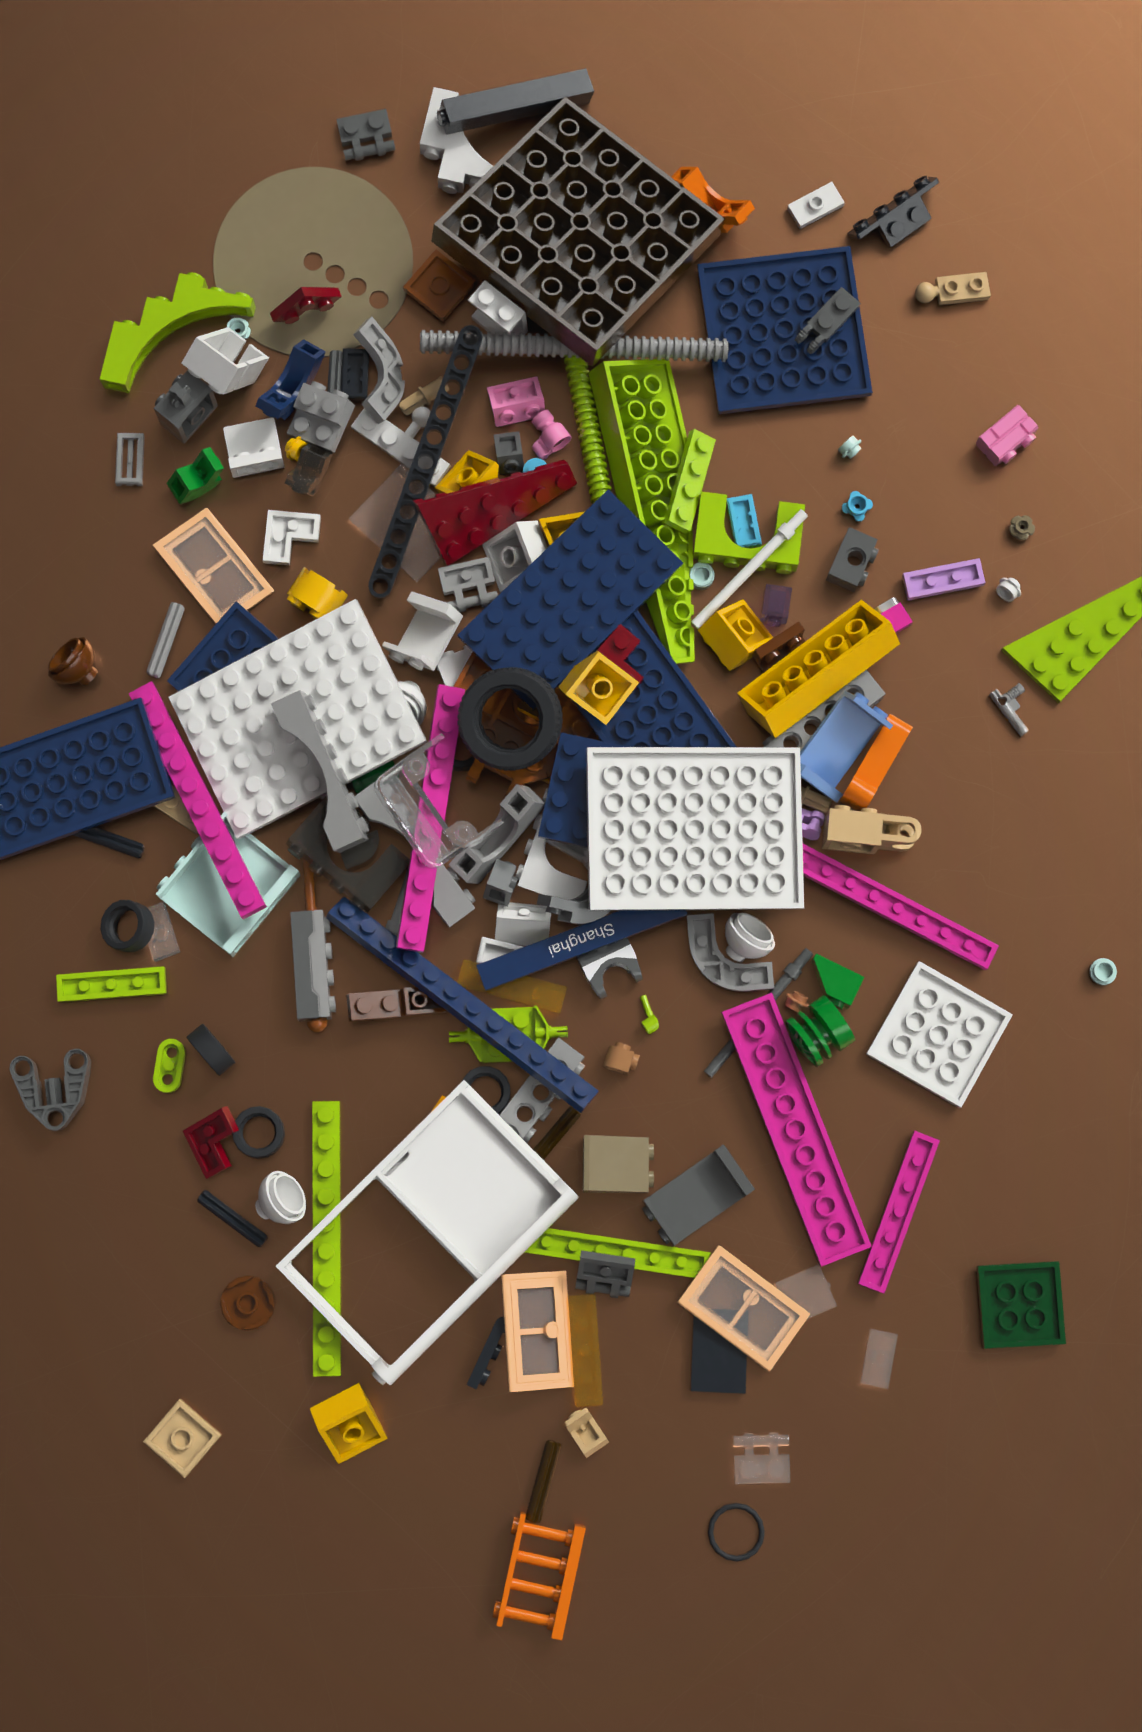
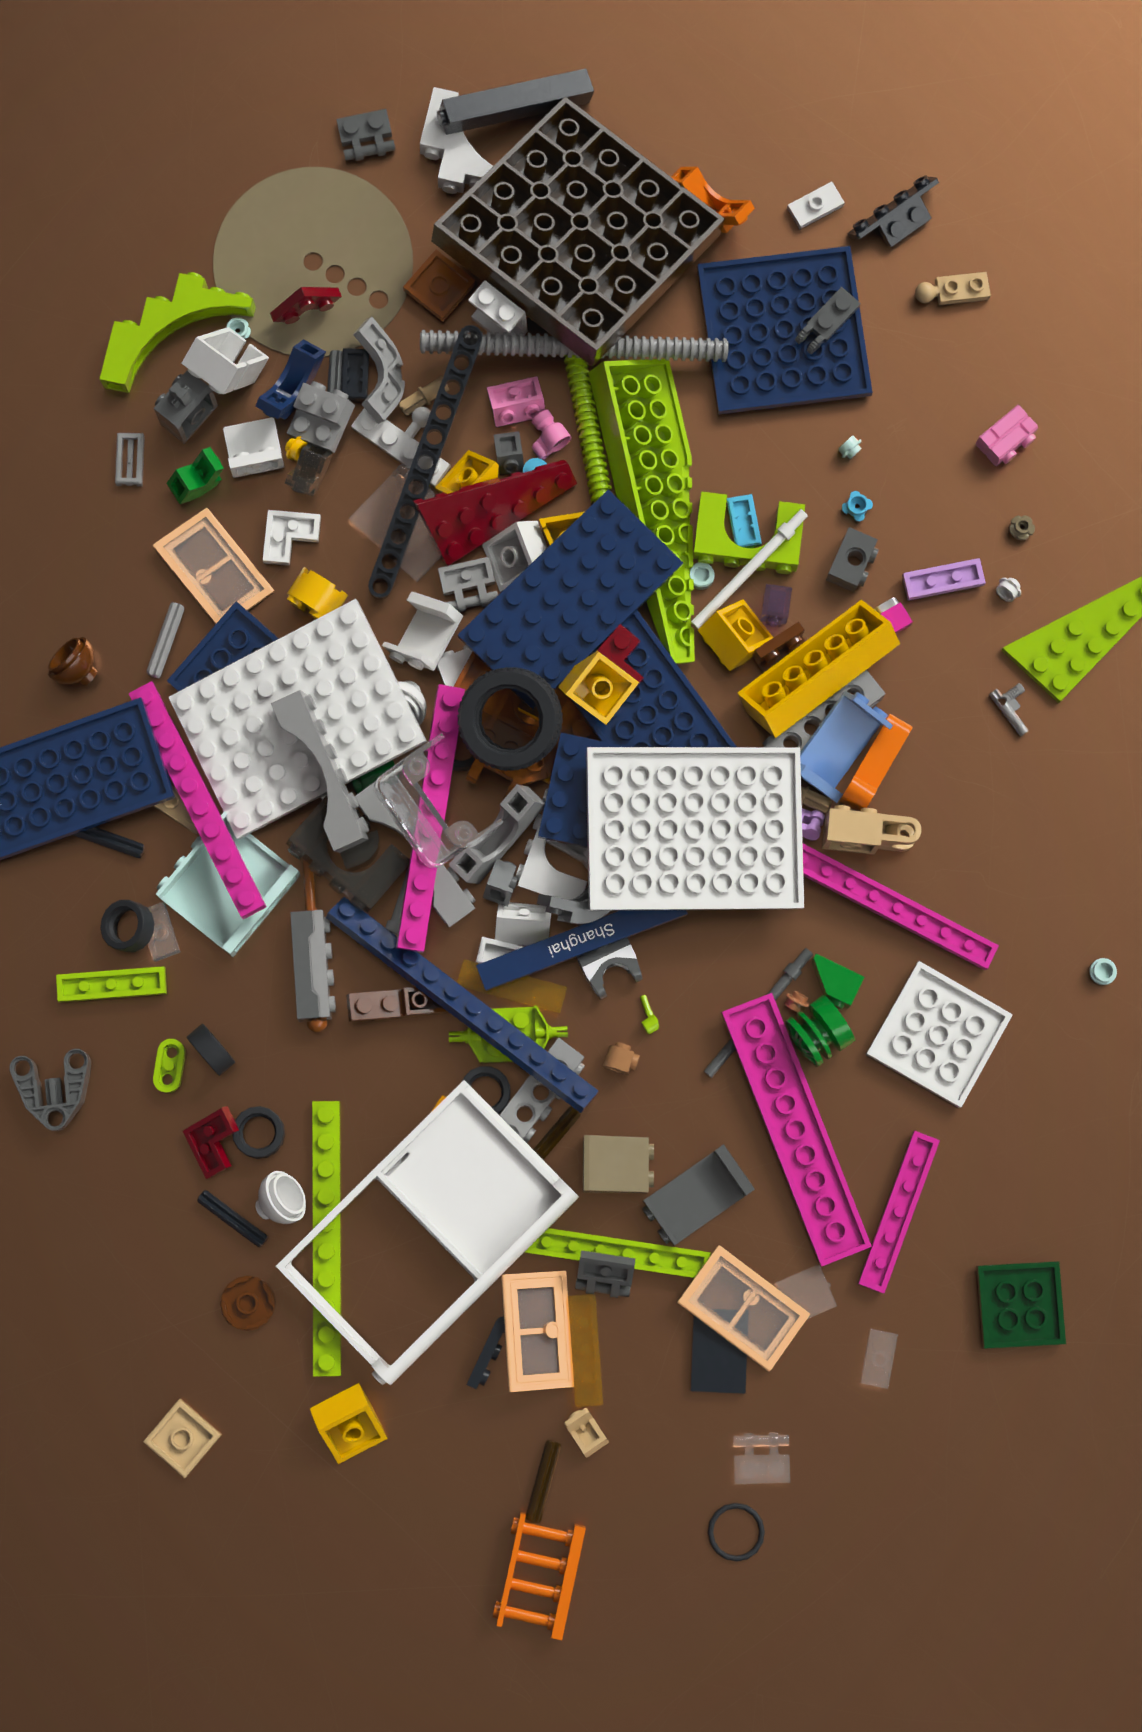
(689, 481): lime plate -> none
(720, 969): light grey plate -> none
(747, 937): white piece -> none

